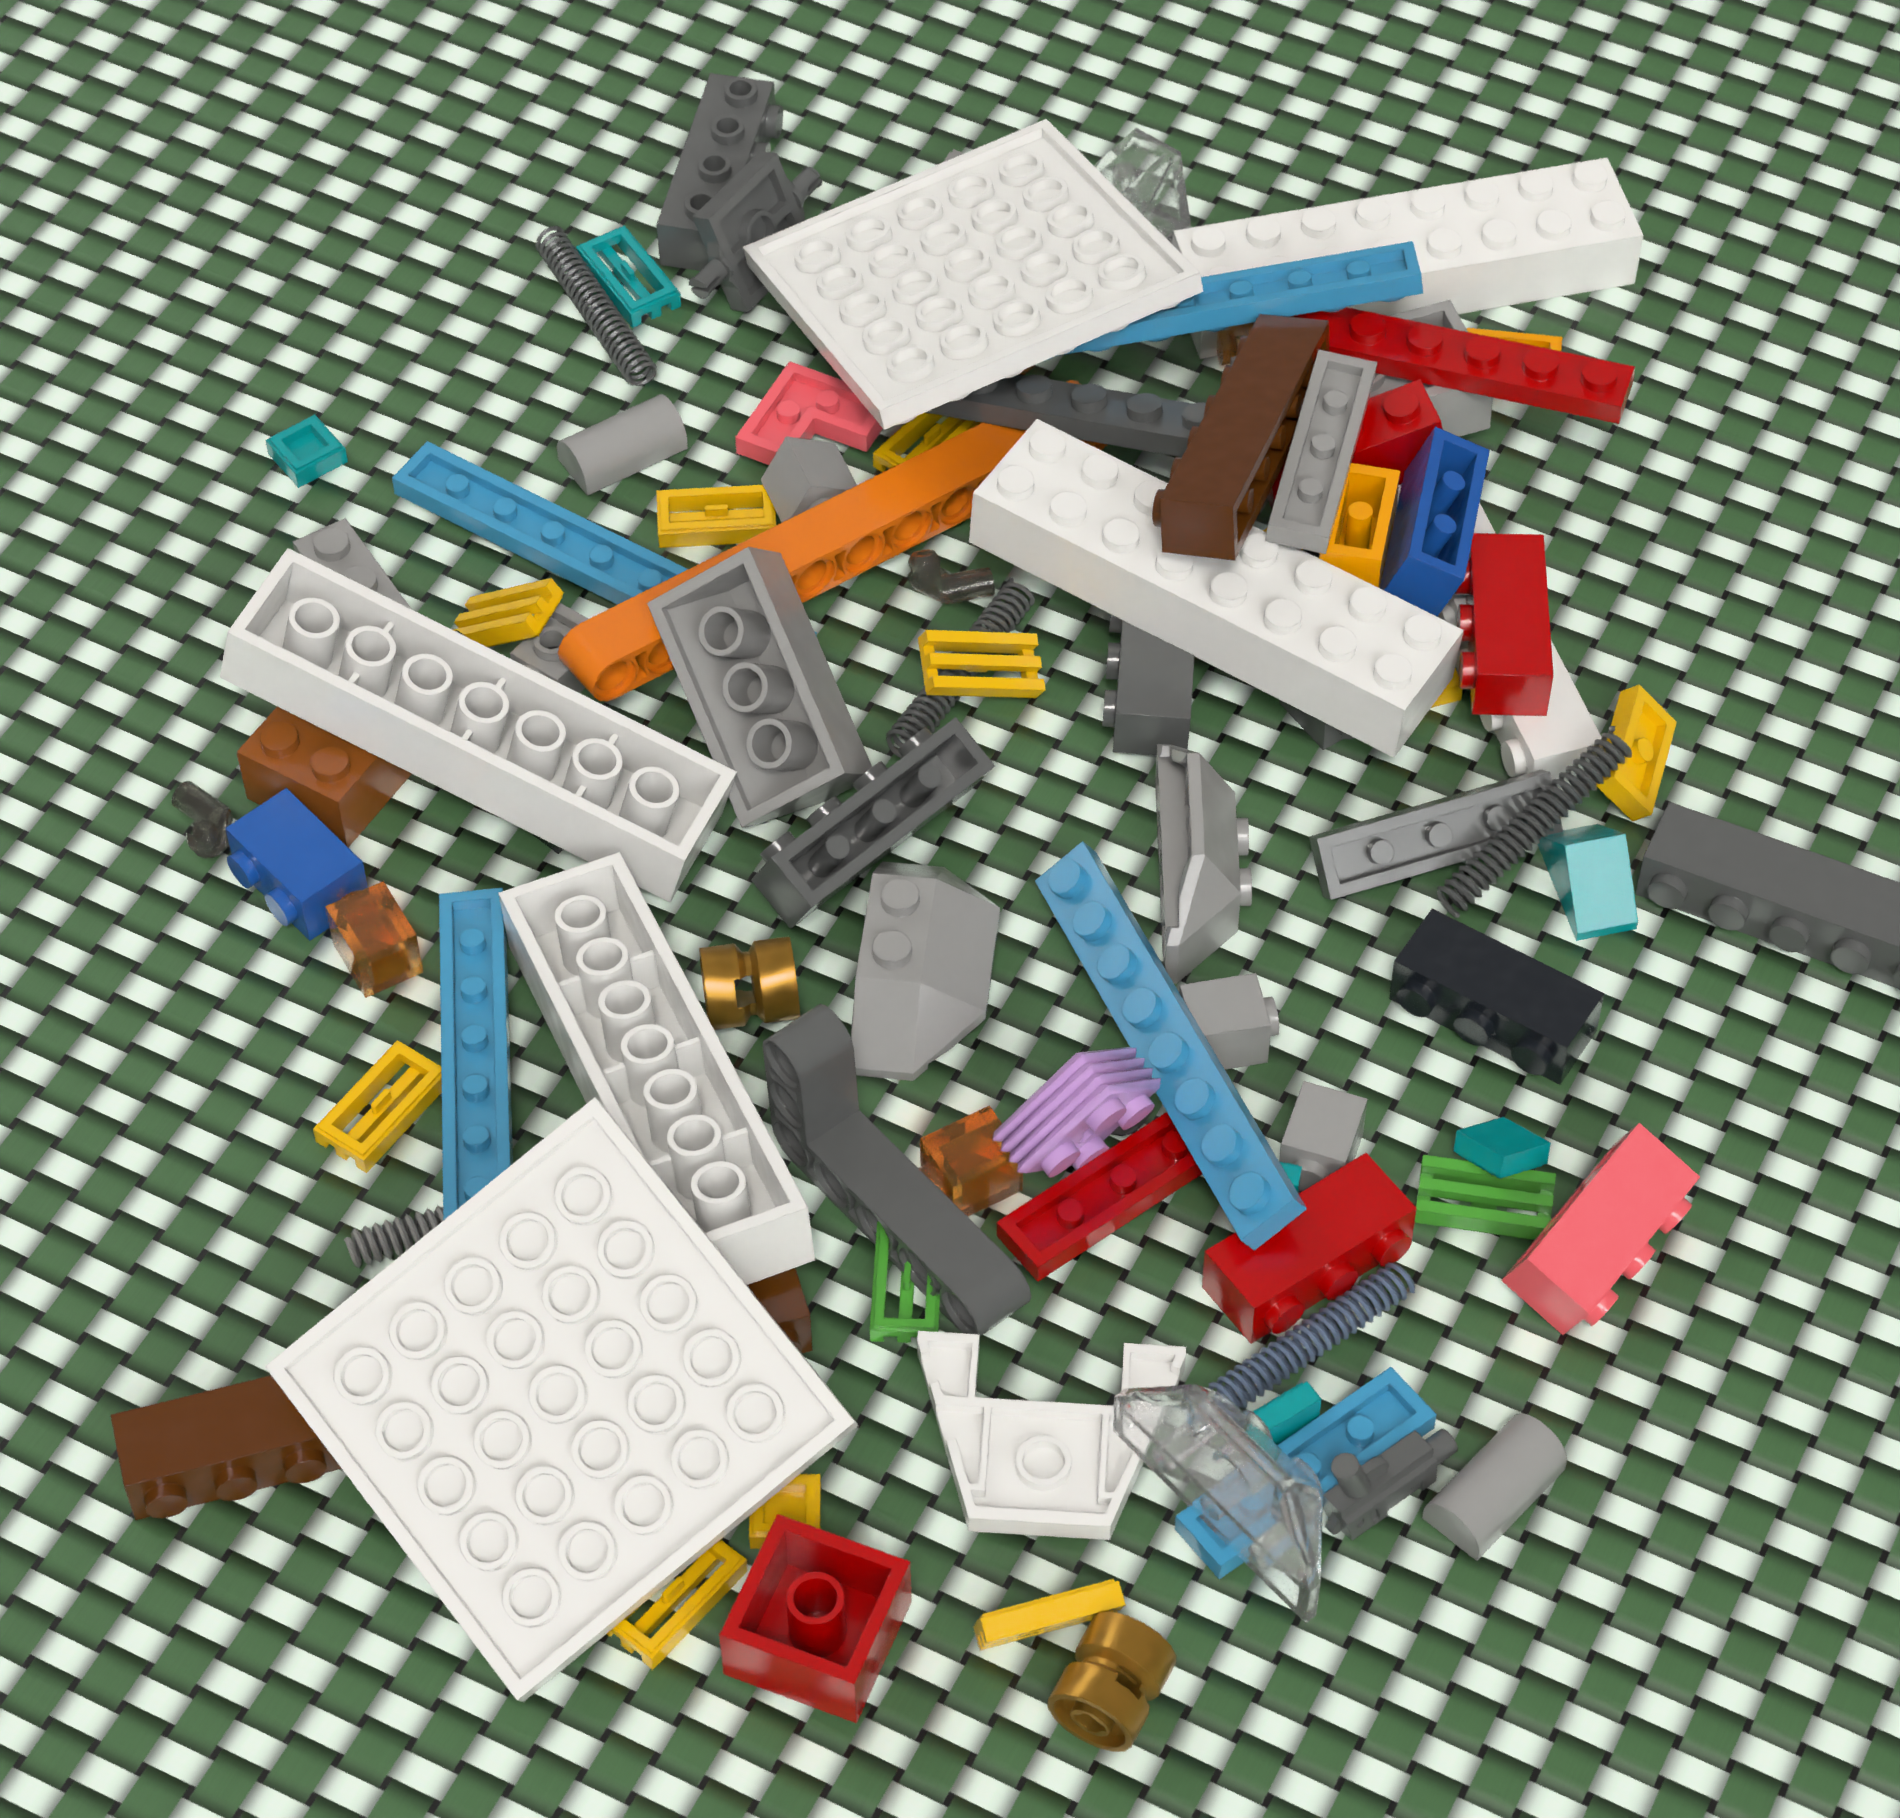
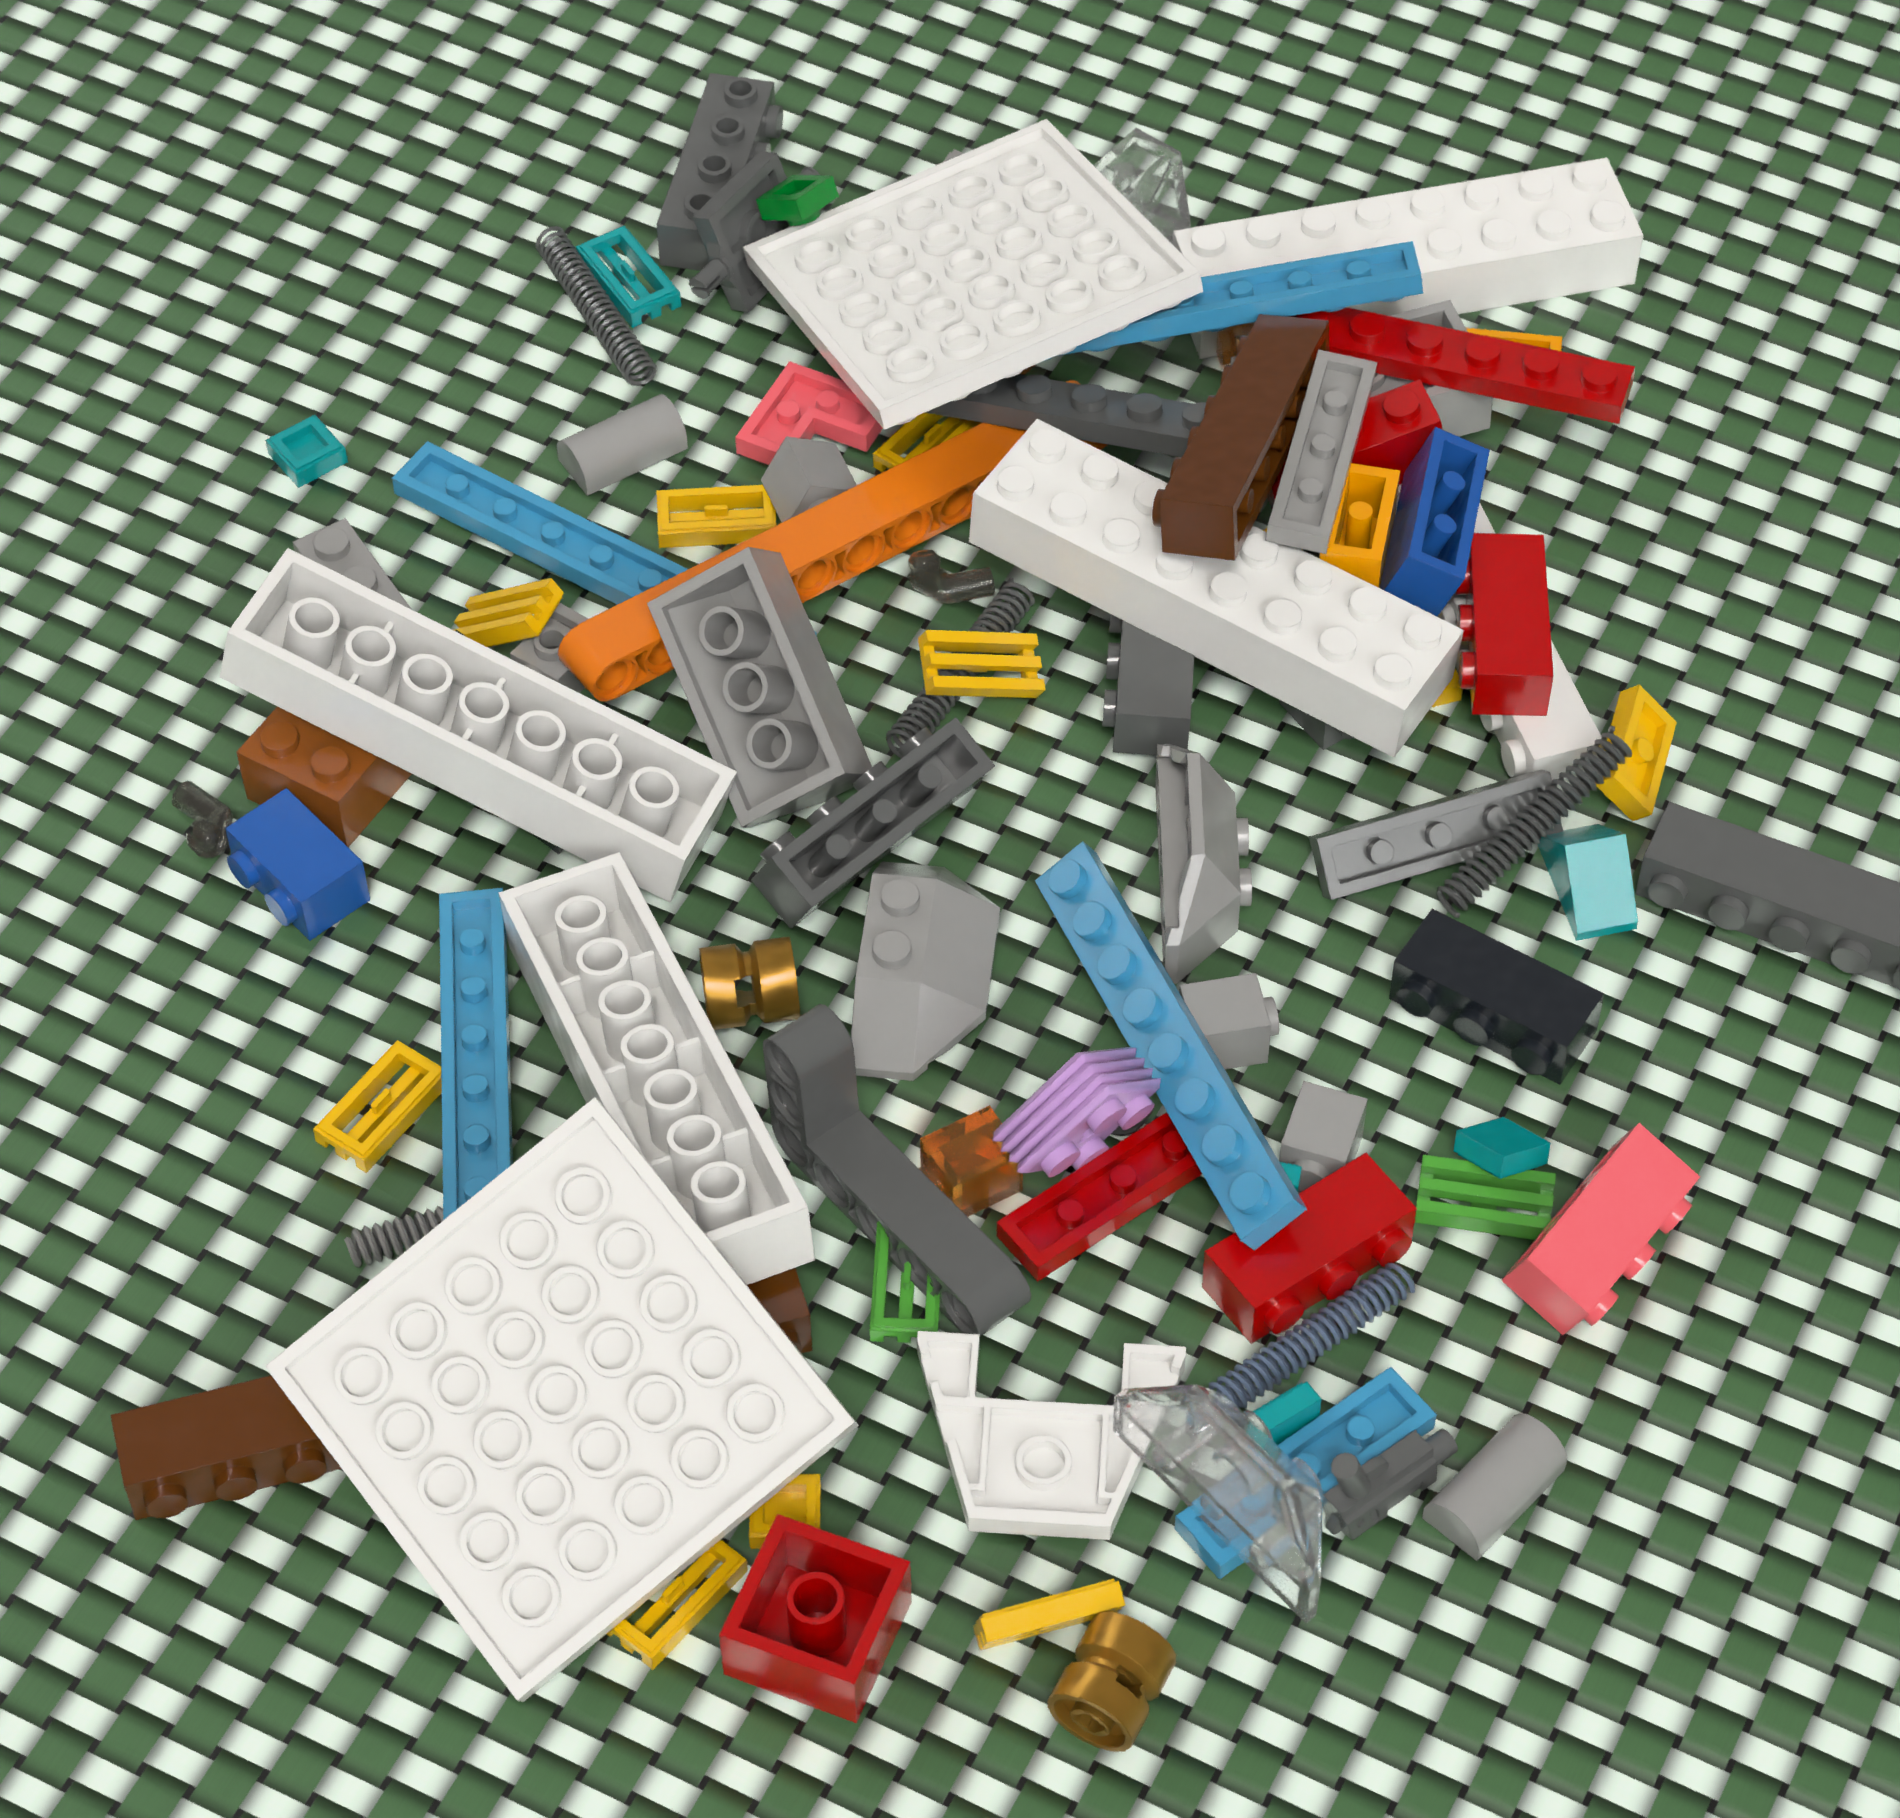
(374, 939): clear orange brick -> none
(798, 199): none -> green plate

